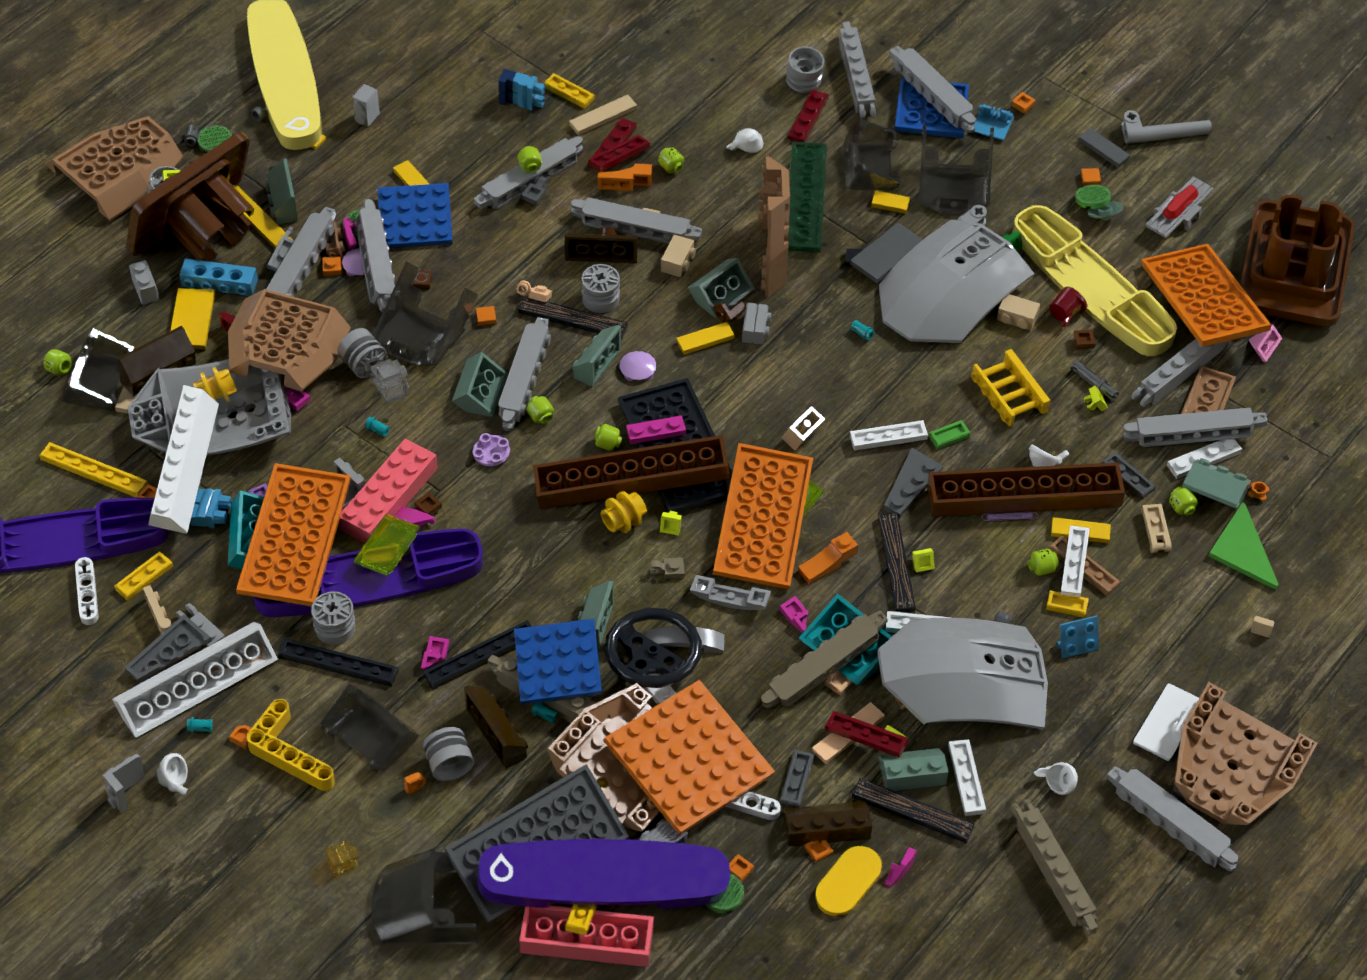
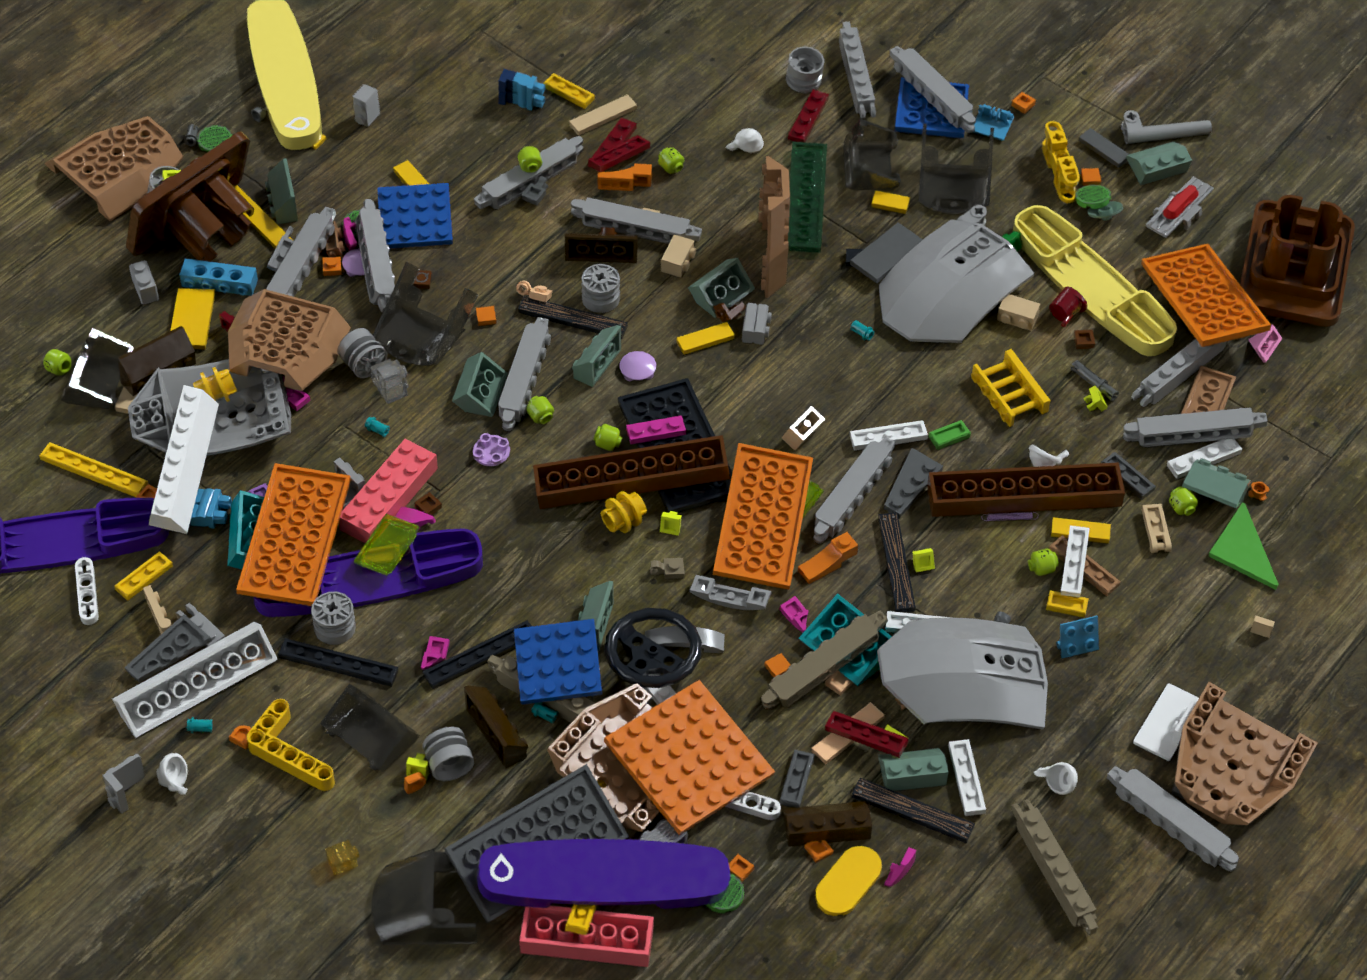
(417, 765): none -> neon yellow tile
(777, 665): none -> orange tile
(852, 488): none -> light grey hinge
(1063, 166): none -> yellow piece
(1159, 162): none -> sand green slope

